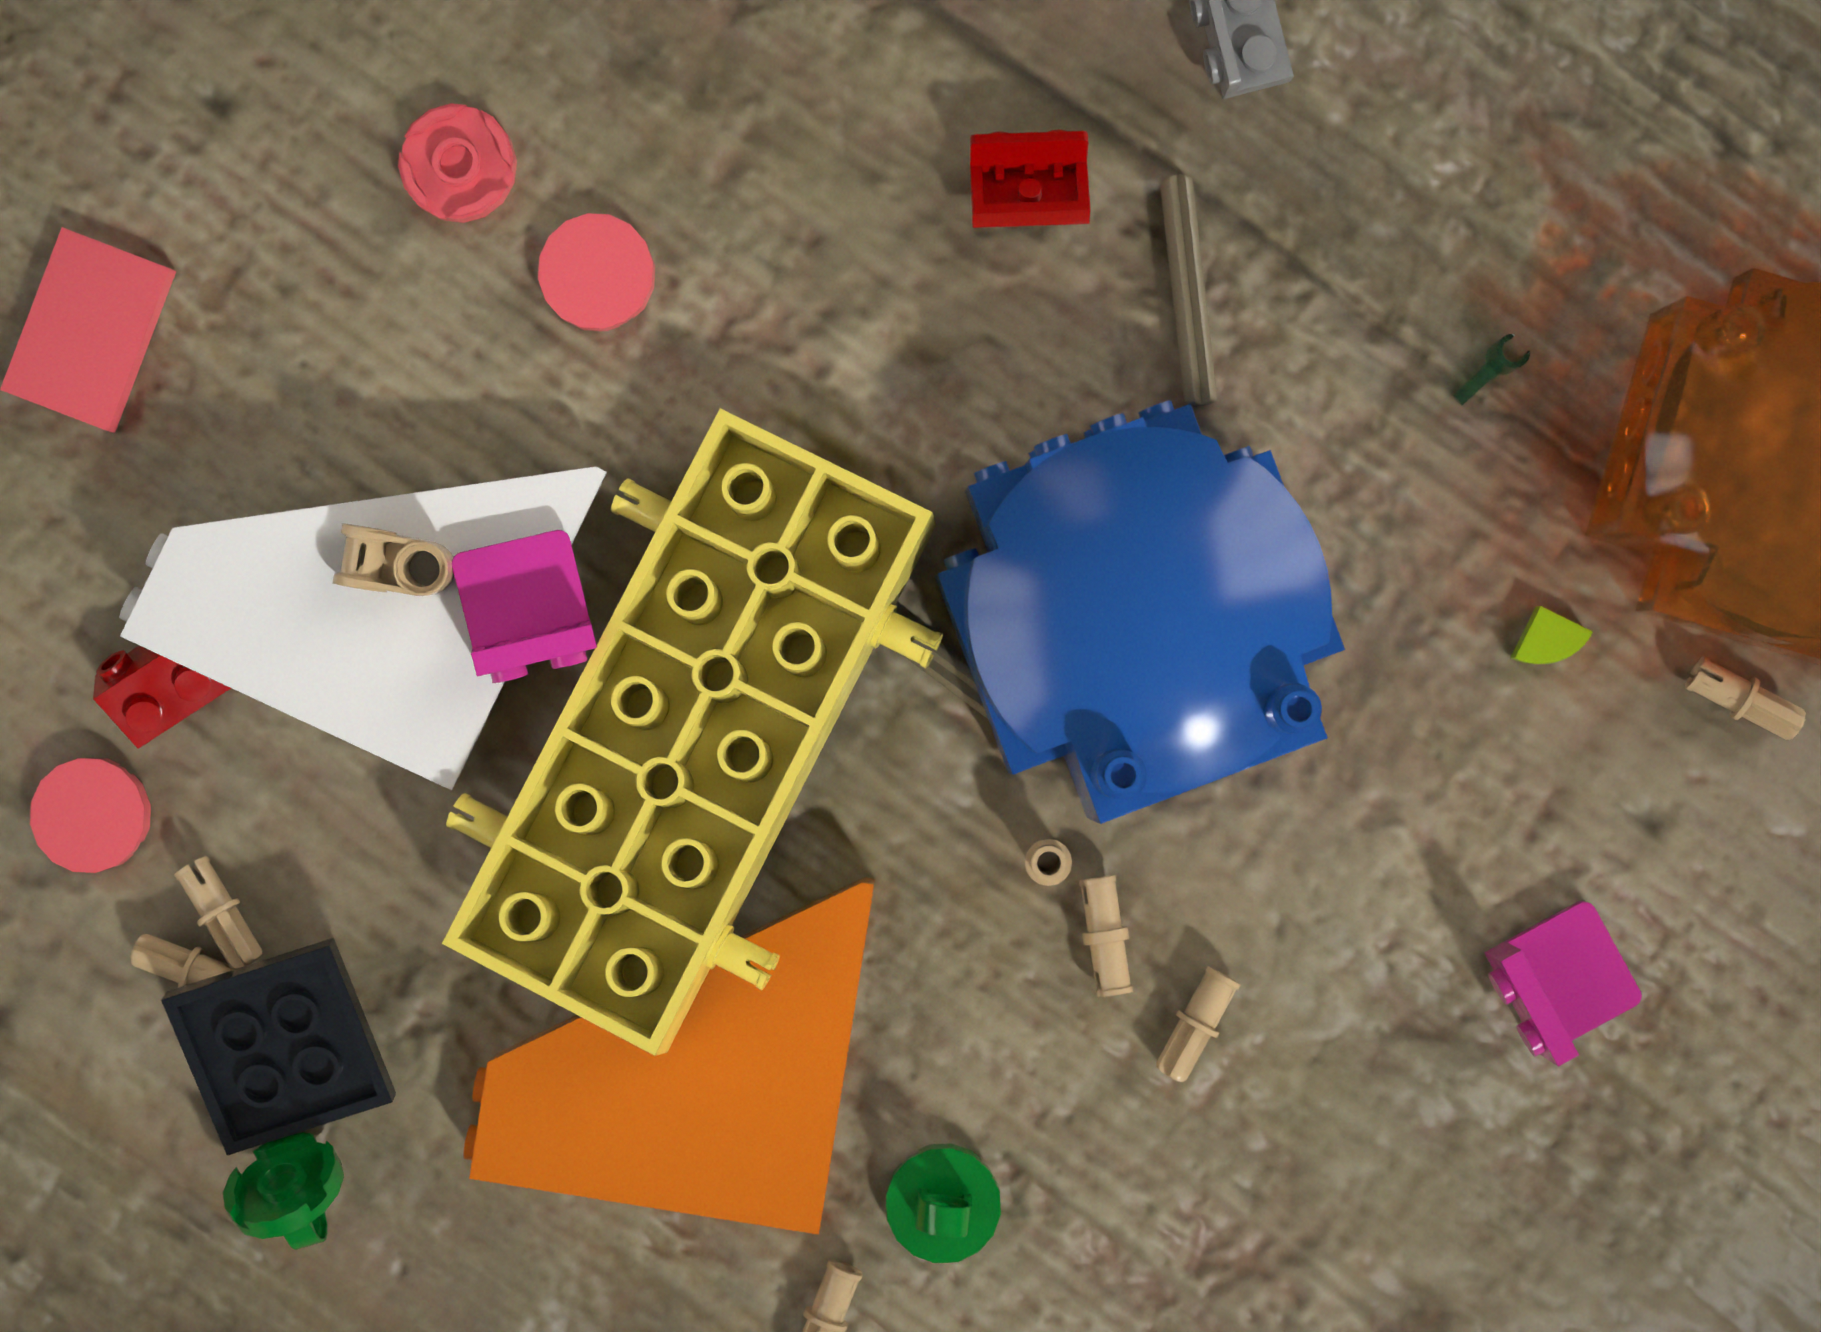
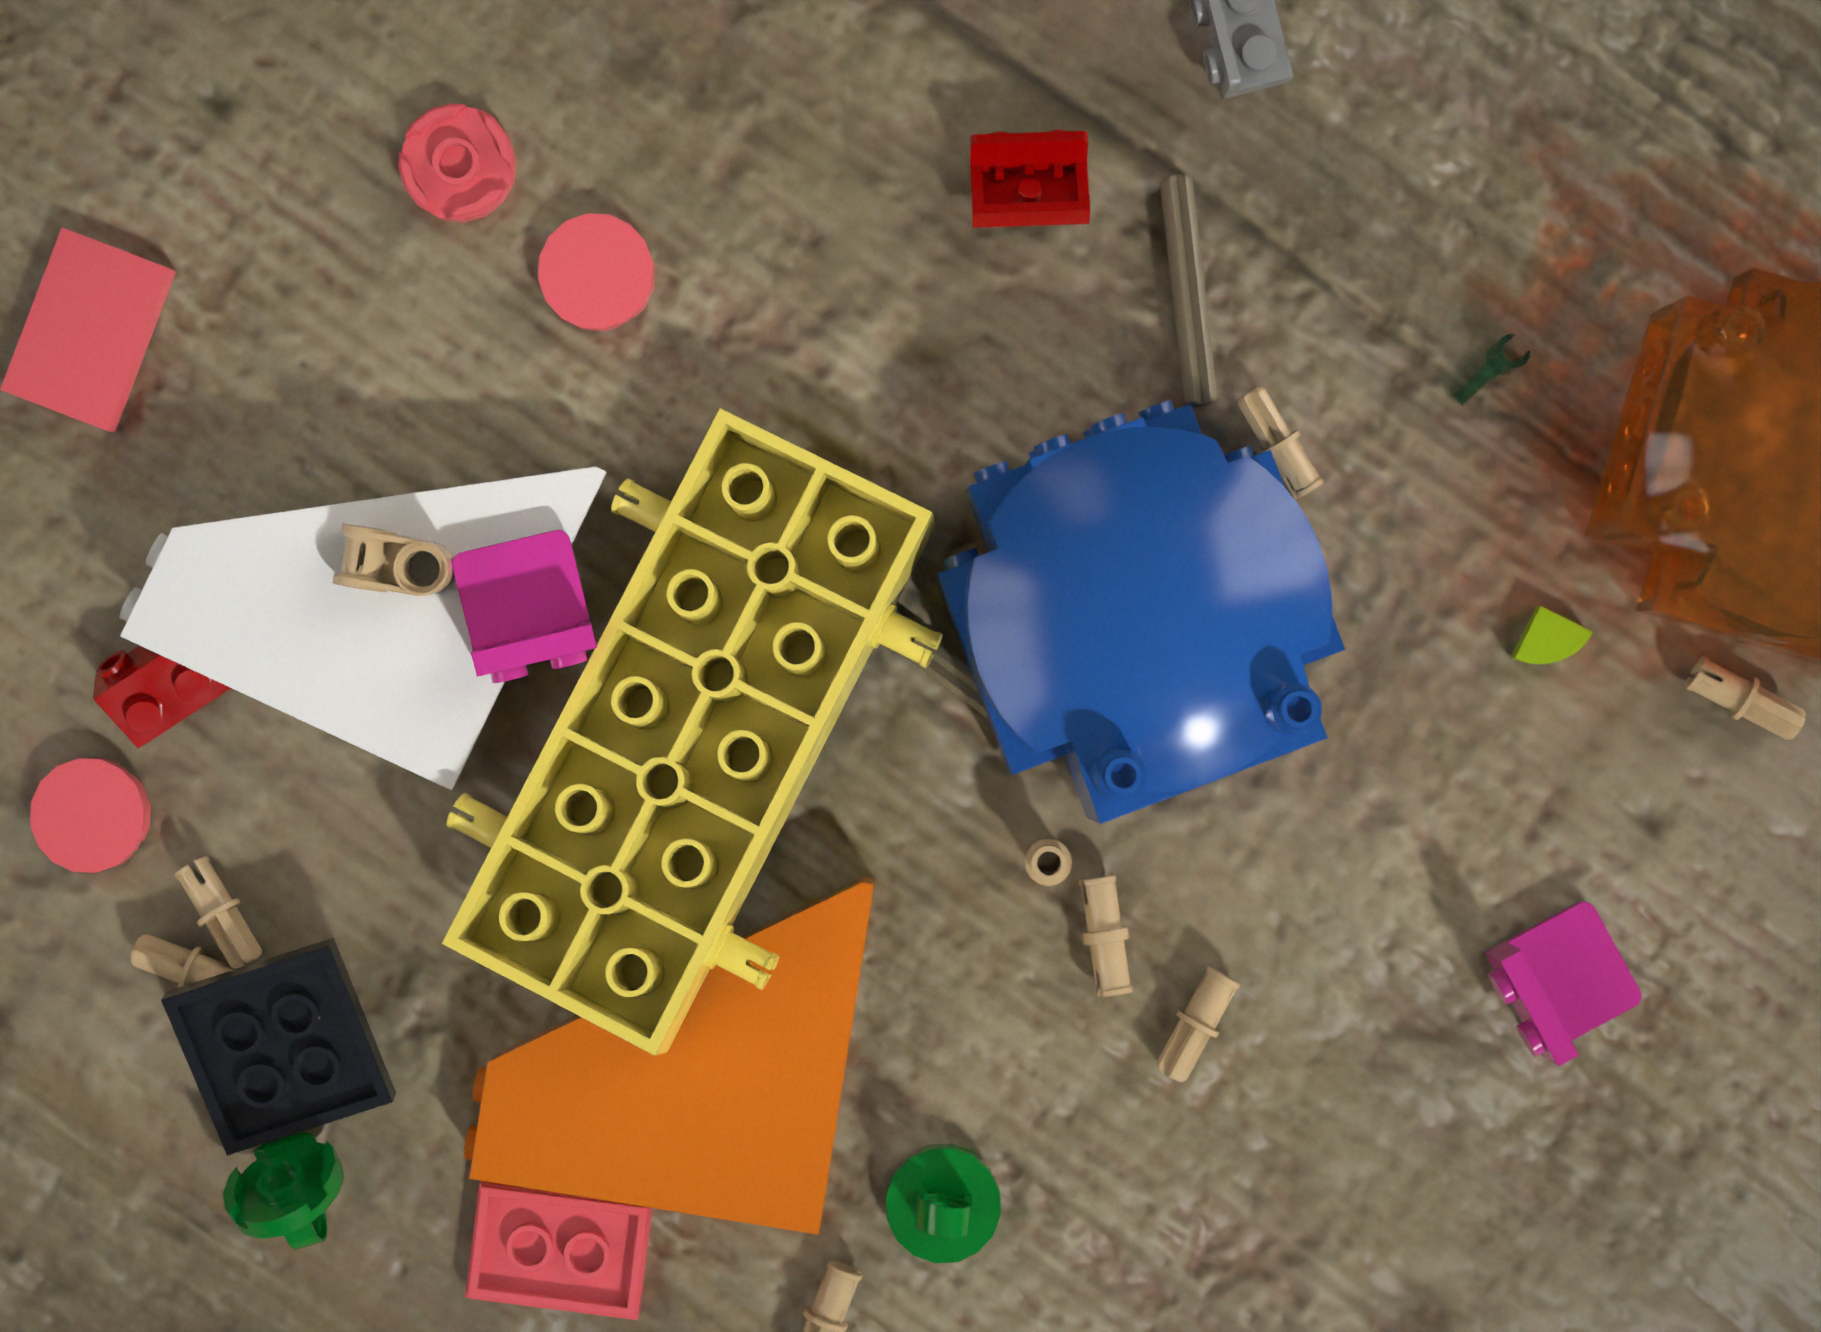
(558, 1251): none -> coral tile
(1273, 434): none -> tan axle

